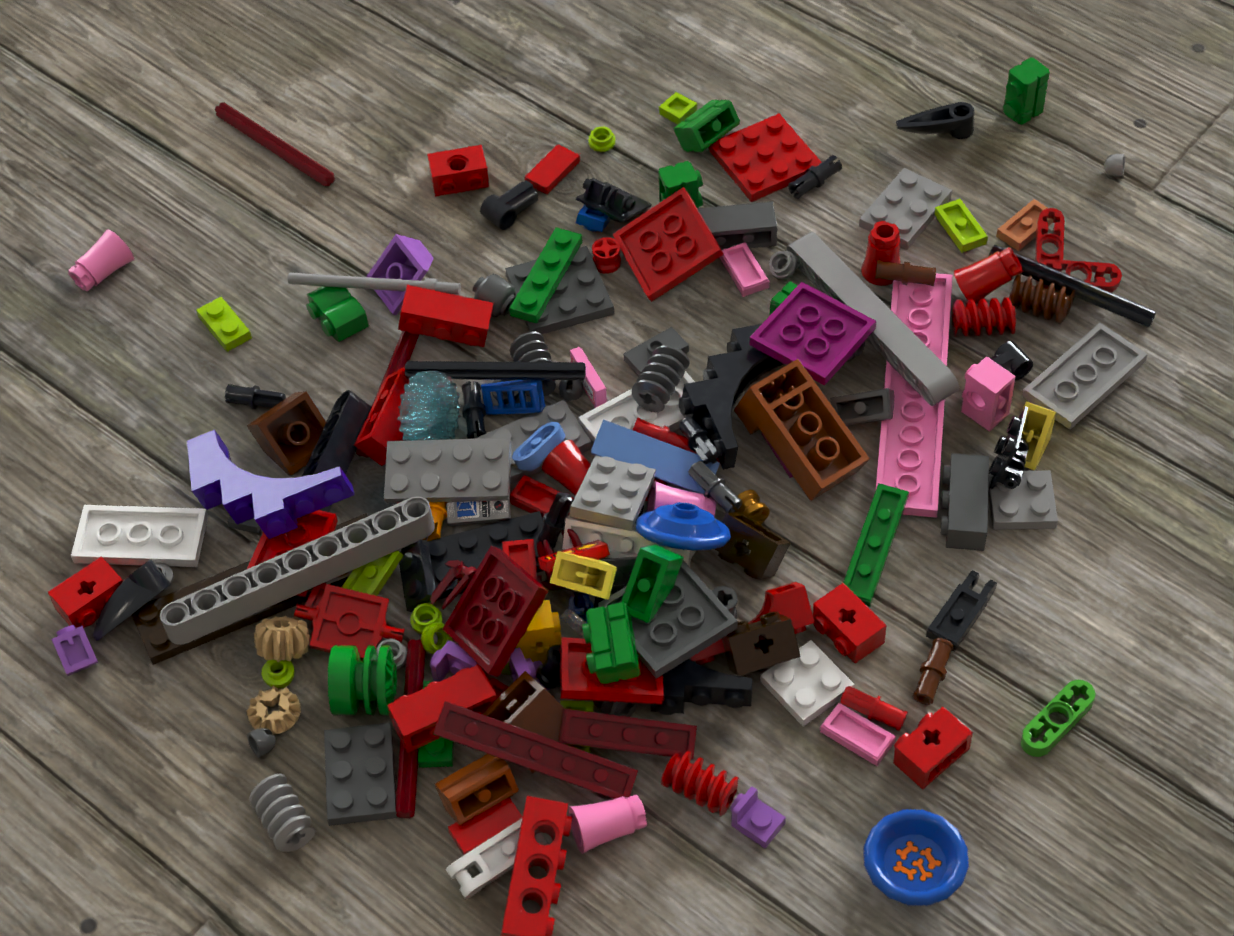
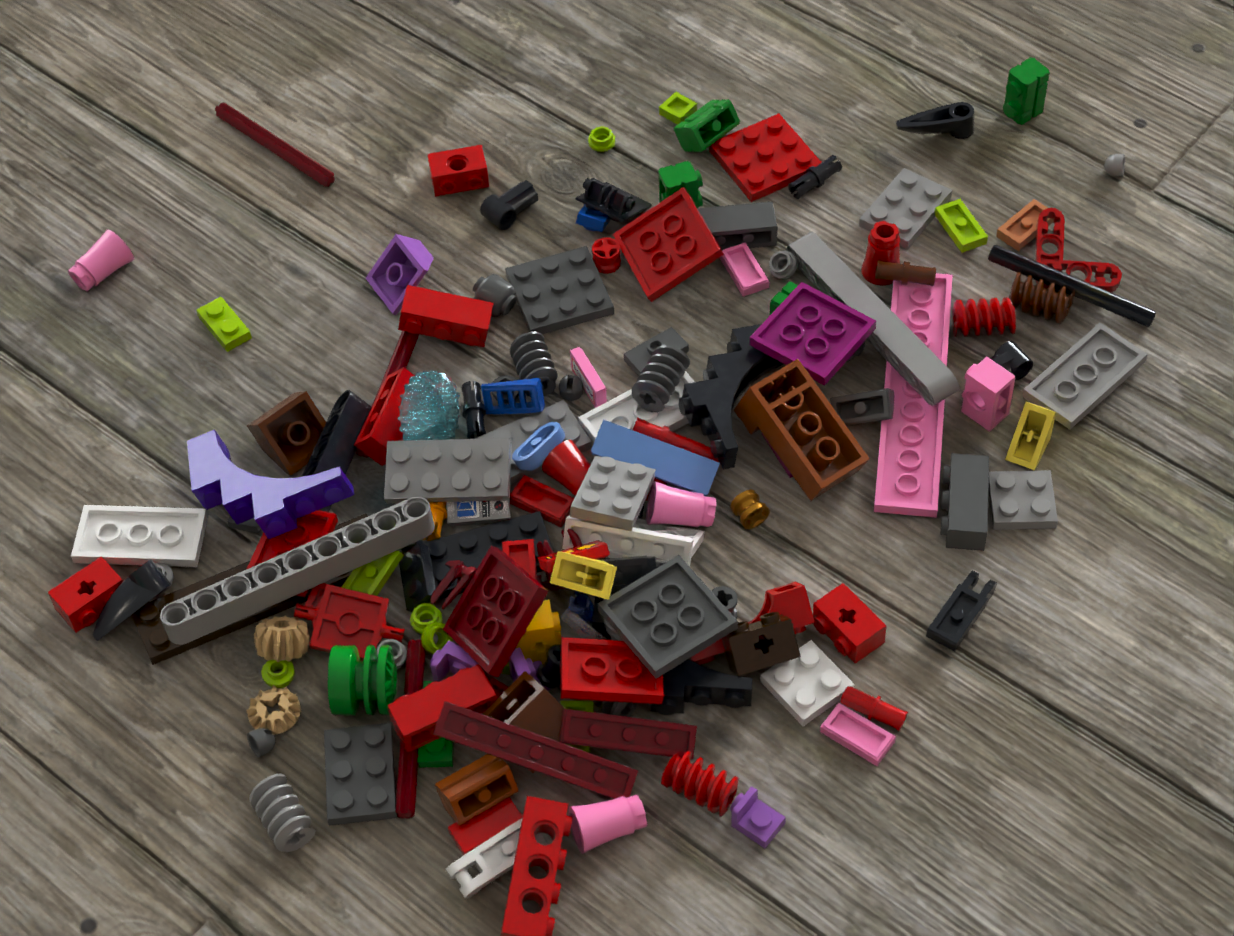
(74, 649): medium lavender bracket -> none
(252, 396): black axle -> none
(337, 311): green brick -> none
(371, 283): light grey bar -> none
(501, 370): black axle -> none
(545, 275): green plate -> none
(552, 168): red tile -> none
(555, 519): black axle -> none
(612, 643): green brick -> none
(651, 581): green slope -> none
(683, 528): blue piece -> none
(699, 440): black axle -> none
(714, 487): dark grey axle -> none
(765, 546): dark brown brick -> none
(875, 542): green tile -> none
(916, 857): blue piece -> none
(932, 747): red brick -> none
(933, 671): reddish brown pin -> none
(988, 274): red plant -> none
(1012, 454): black hinge -> none
(1056, 732): bright green beam -> none

